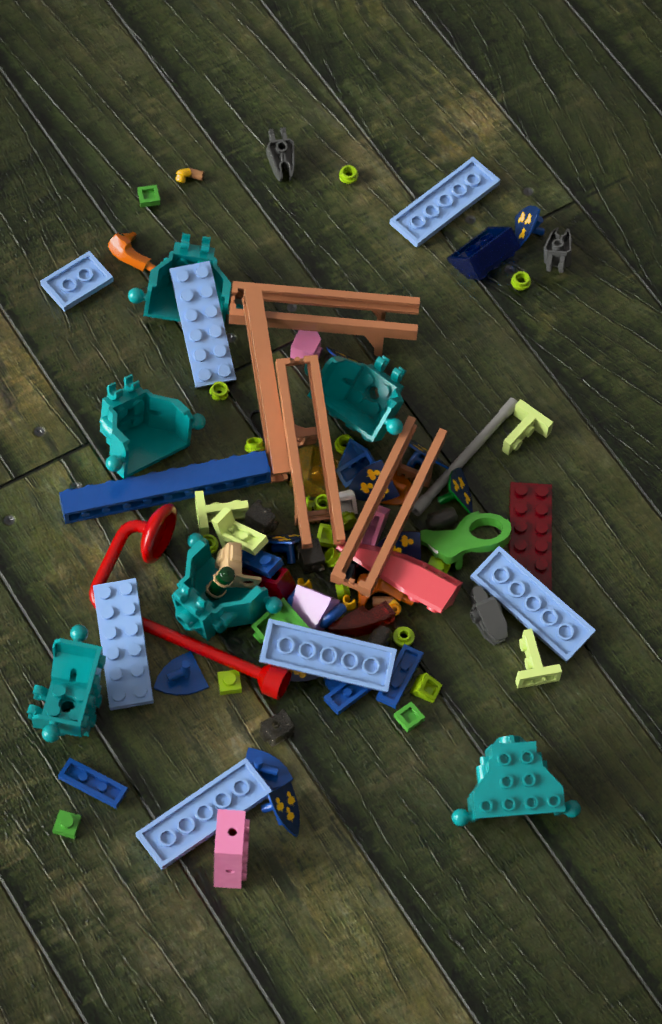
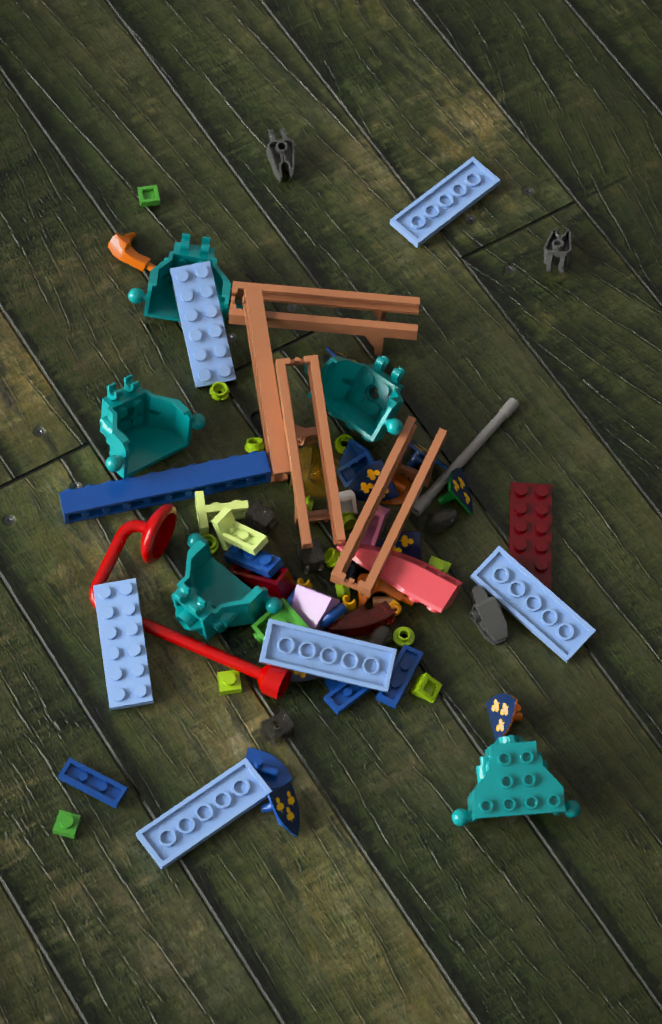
(72, 686): teal piece -> none
(76, 281): light blue plate -> none
(181, 677): blue shield -> none
(189, 172): arm -> none
(229, 572): tan piece -> none
(231, 848): bright pink brick -> none
(285, 543): blue shield -> none
(306, 344): bright pink slope -> none
(320, 499): lime plate -> none
(325, 536): lime plate -> none
(348, 170): lime plate -> none
(409, 717): bright green plate -> none
(454, 544): bright green animal -> none
(485, 252): clear blue slope -> none
(502, 712): none -> dark blue shield
(523, 277): lime plate -> none
(527, 222): shield -> none
(530, 421): yellowish green bracket -> none
(535, 672): yellowish green bracket -> none

